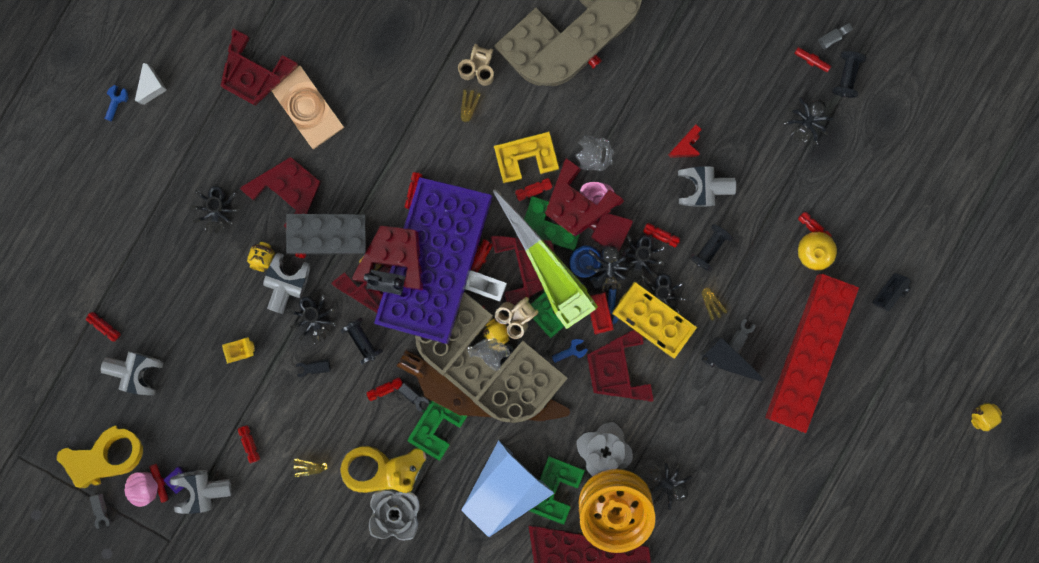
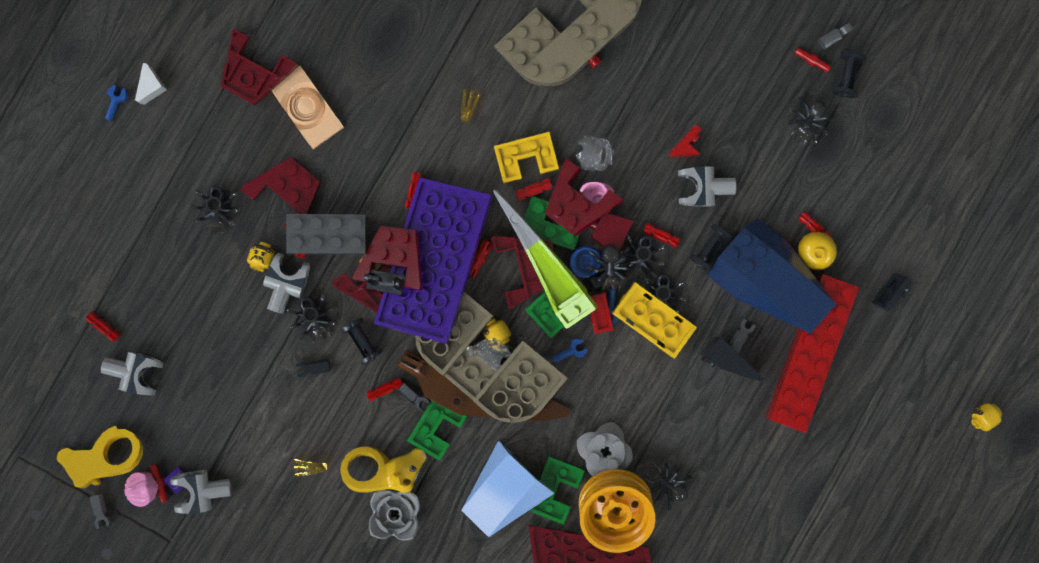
(238, 350): yellow bracket -> none
(248, 443): red axle -> none
(479, 63): tan piece -> none
(485, 285): white slope -> none
(518, 315): tan piece -> none
(610, 371): dark red wing -> none
(708, 298): clear yellow piece -> none
(771, 277): none -> dark blue wedge

